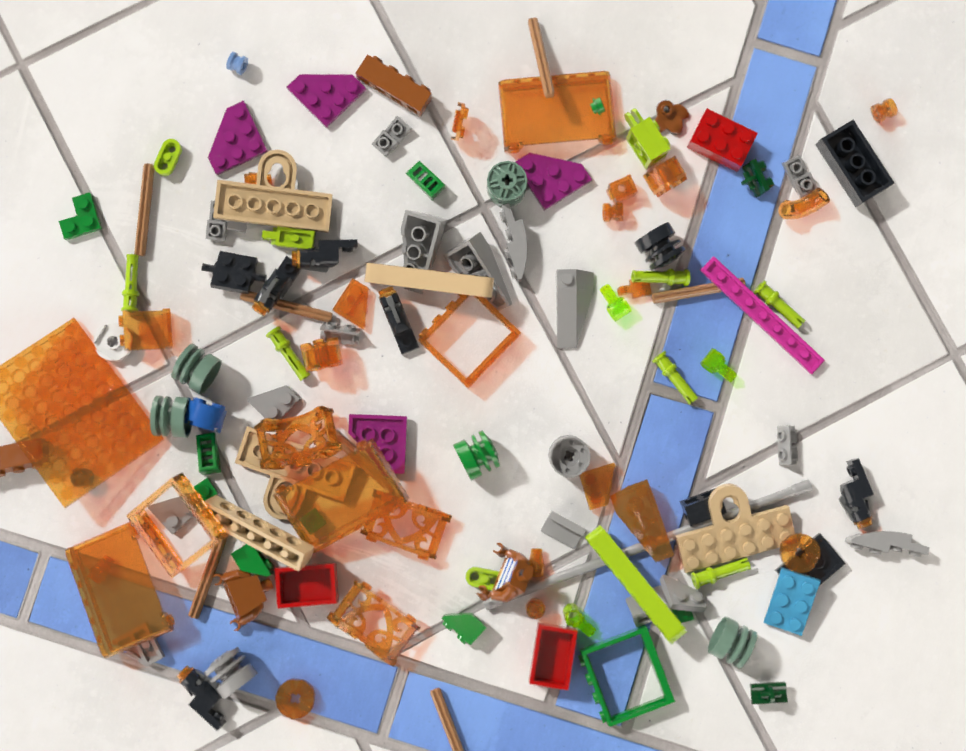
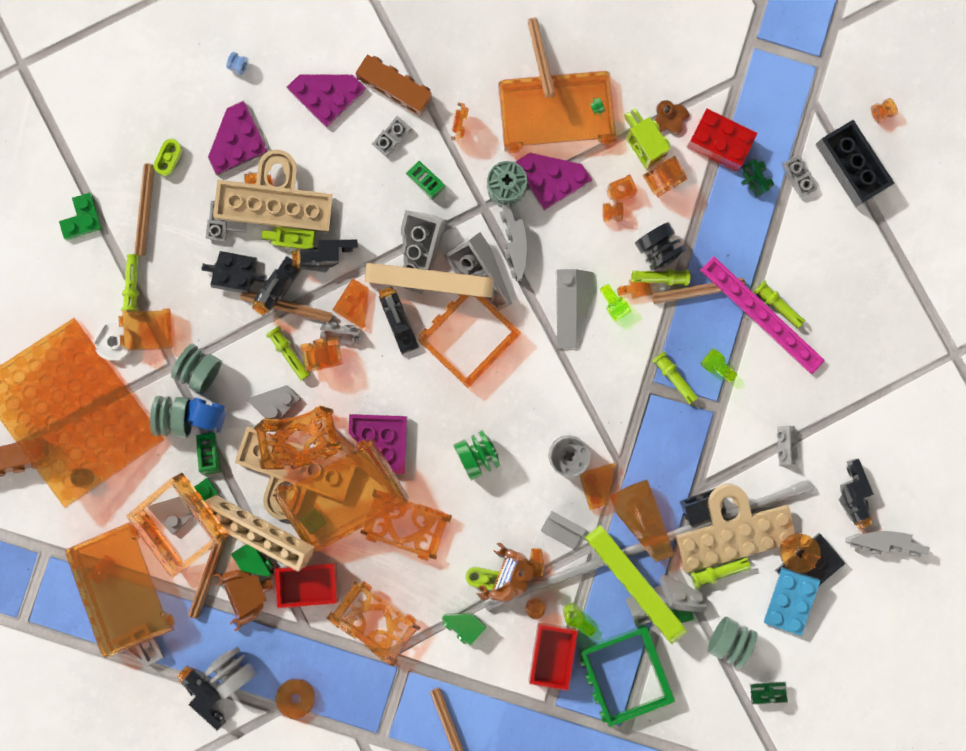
(804, 206): clear orange cylinder -> none

